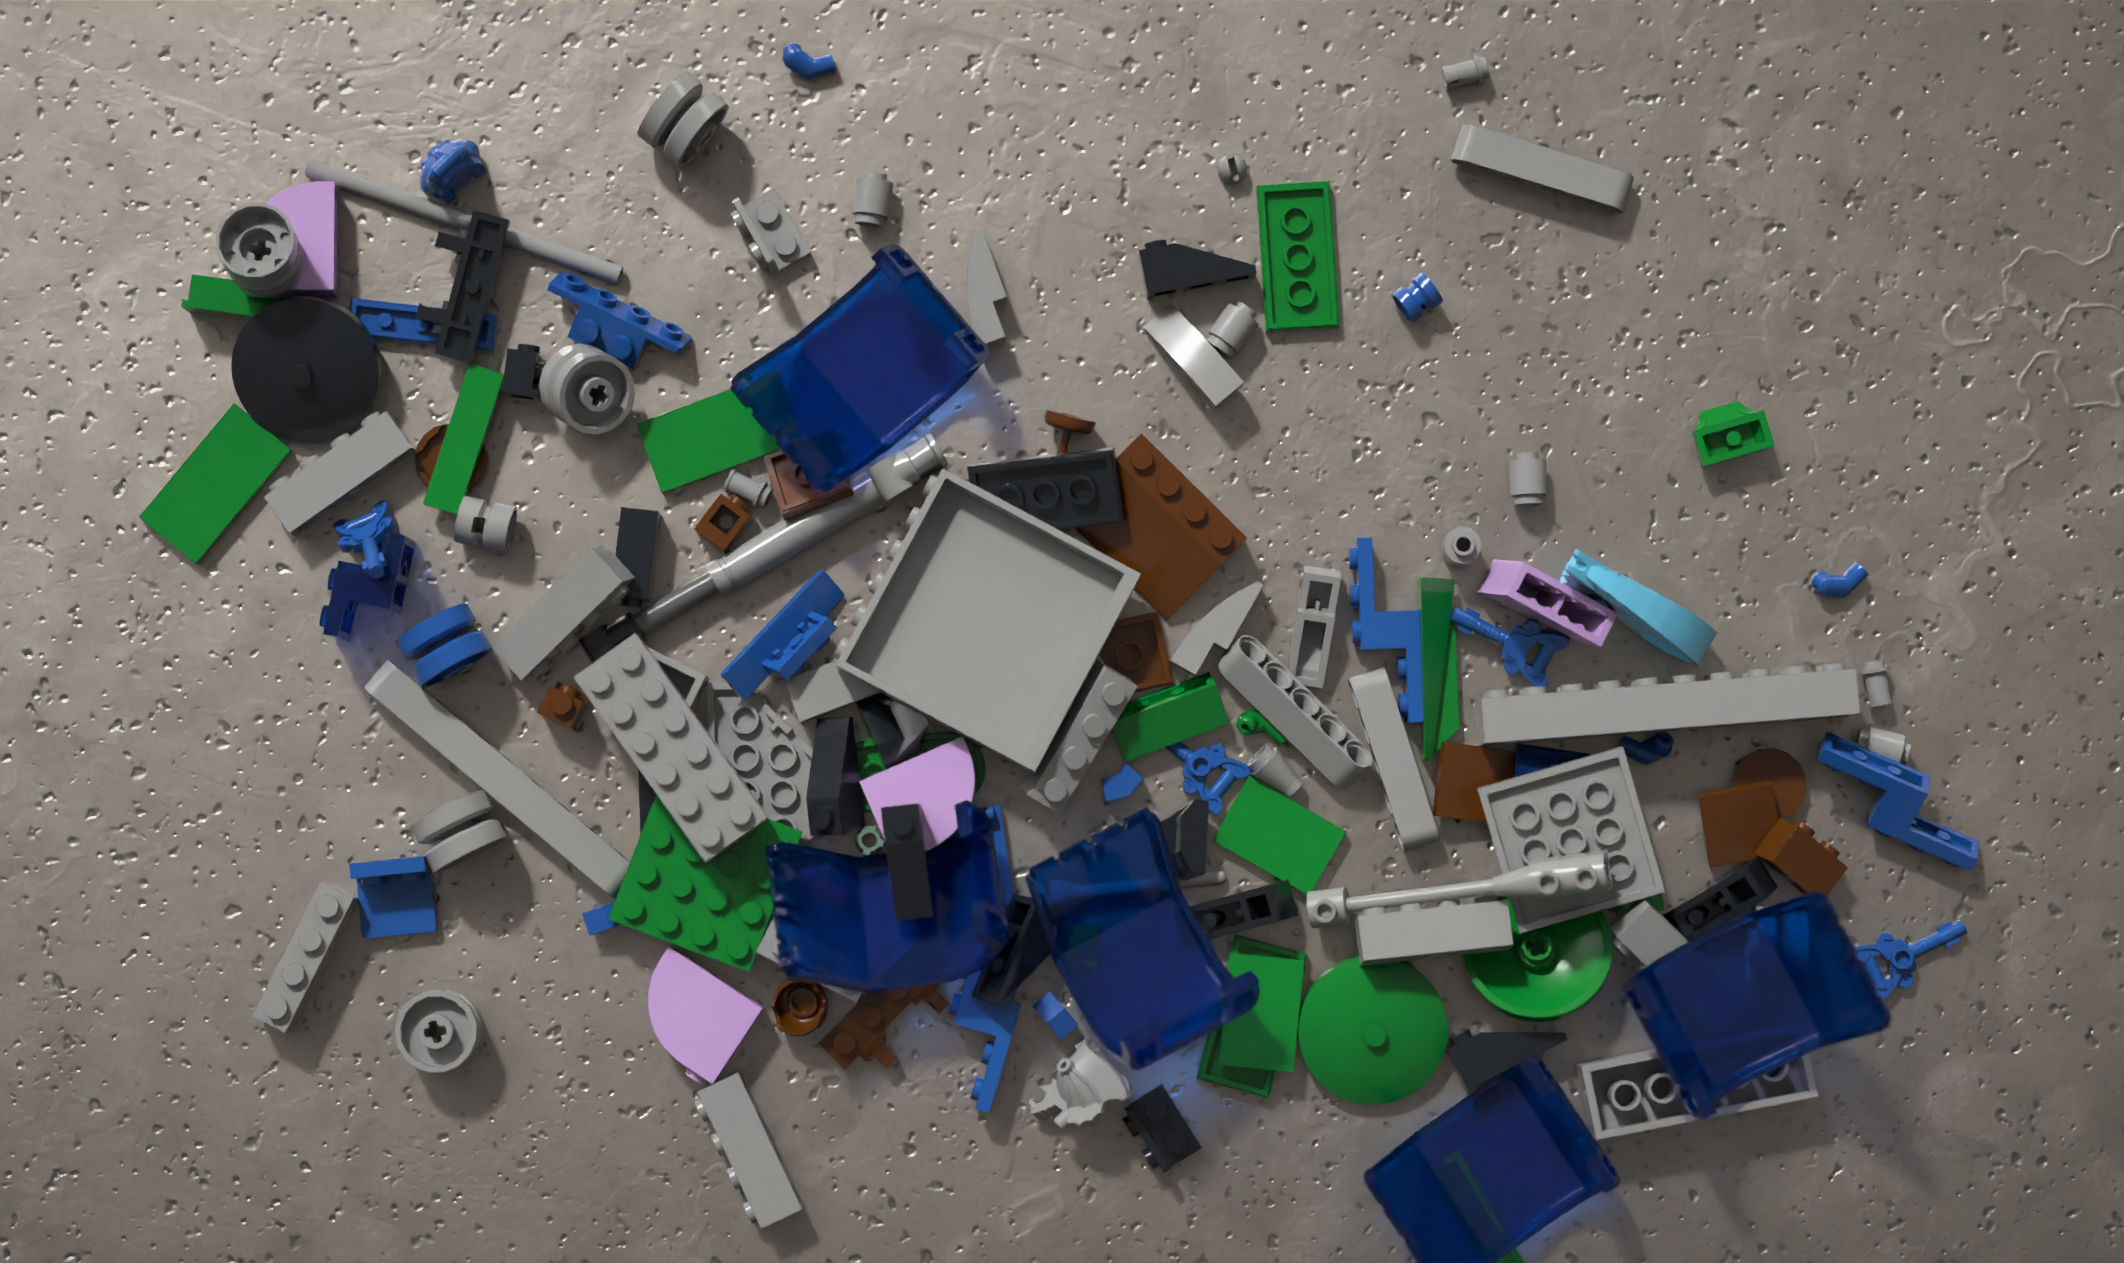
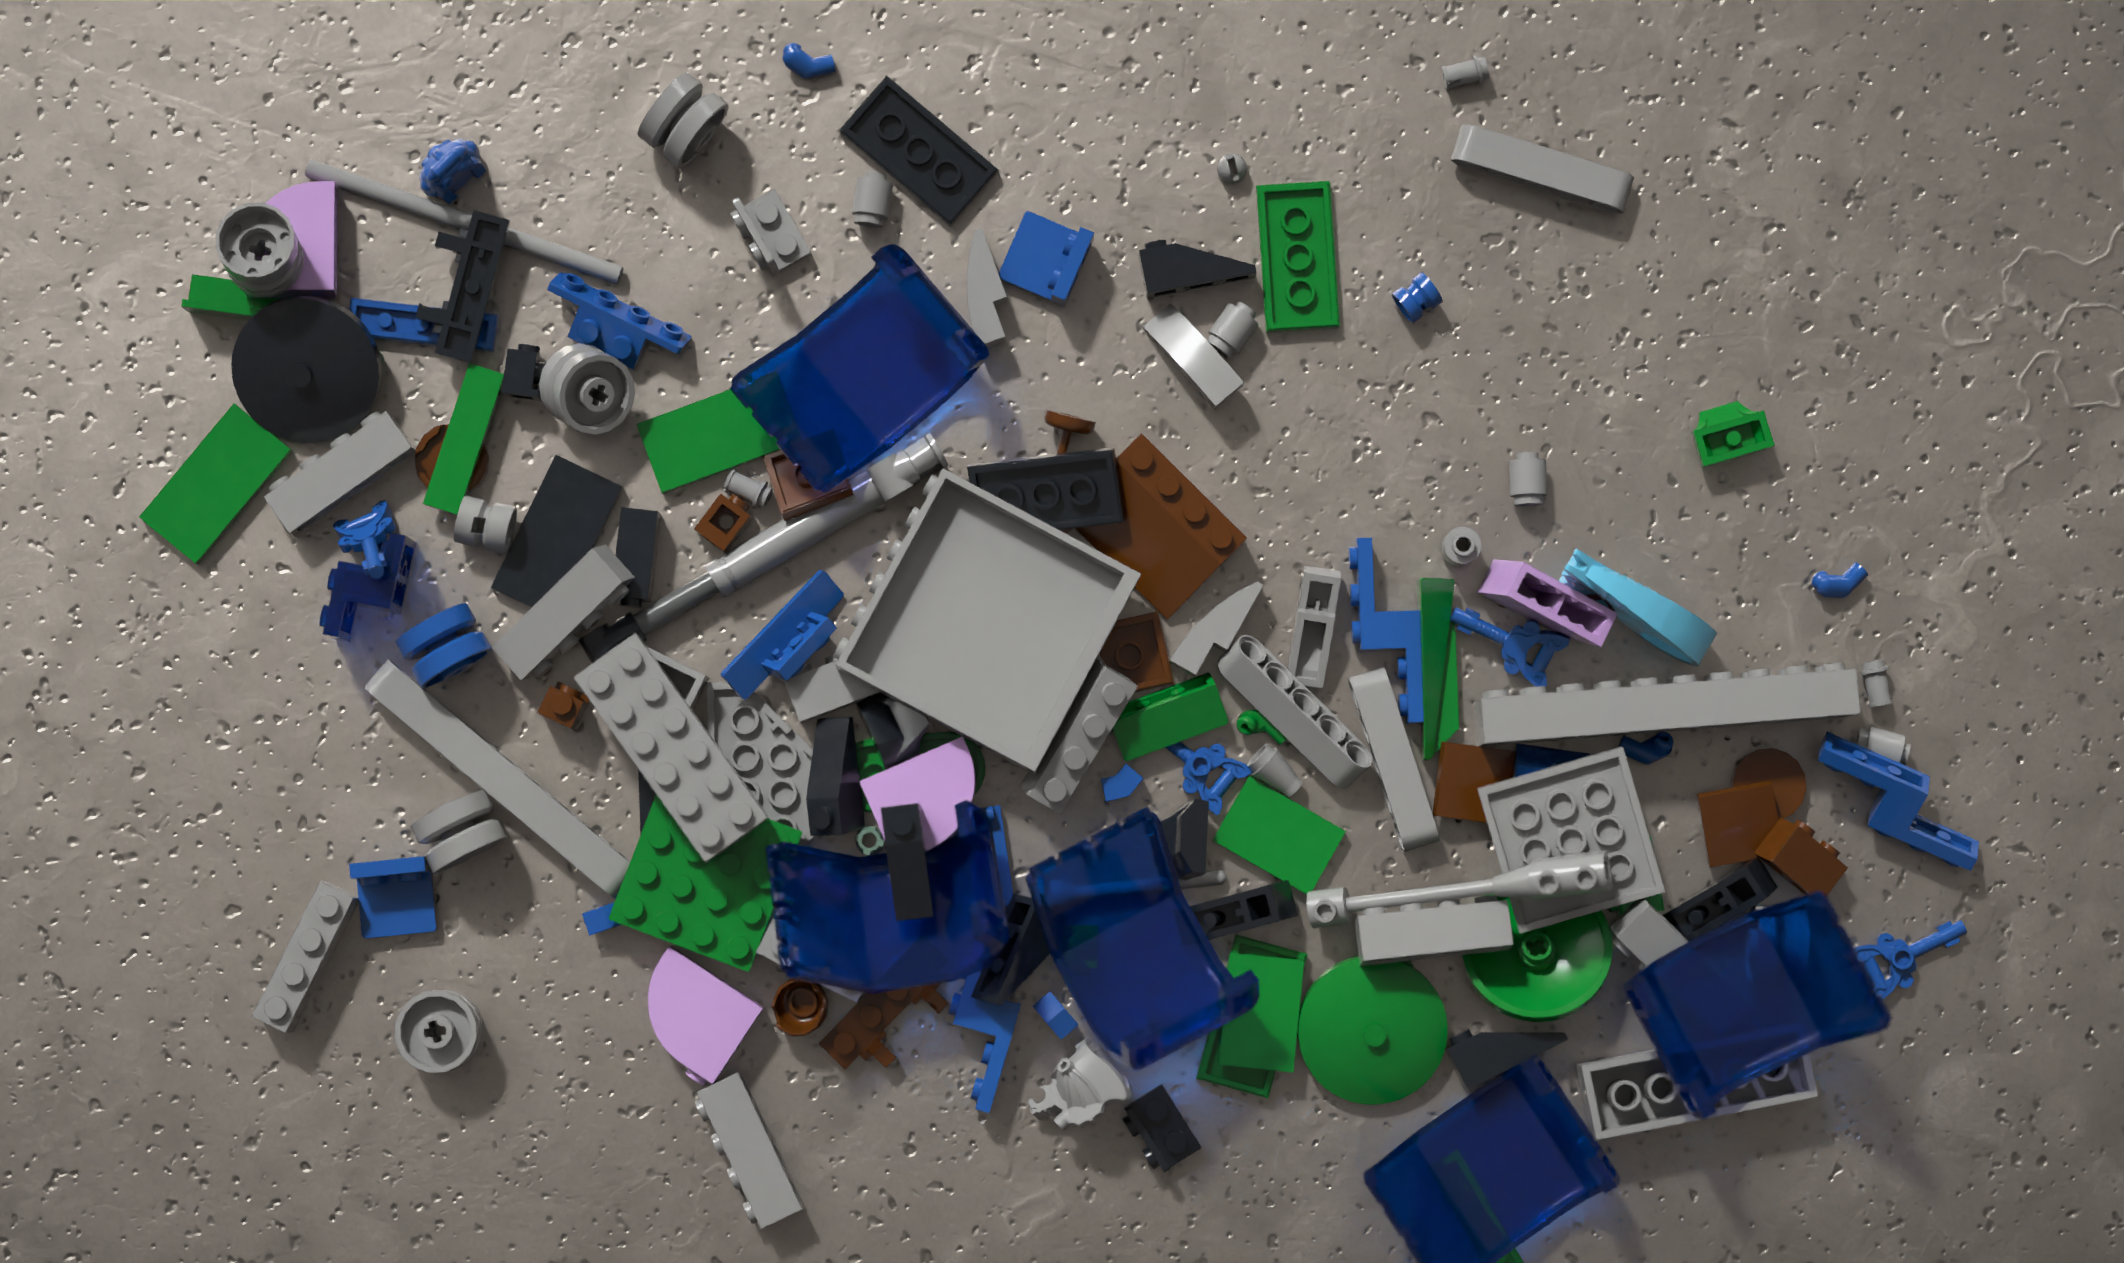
(556, 530): none -> black tile
(918, 151): none -> black tile
(1046, 258): none -> blue bracket

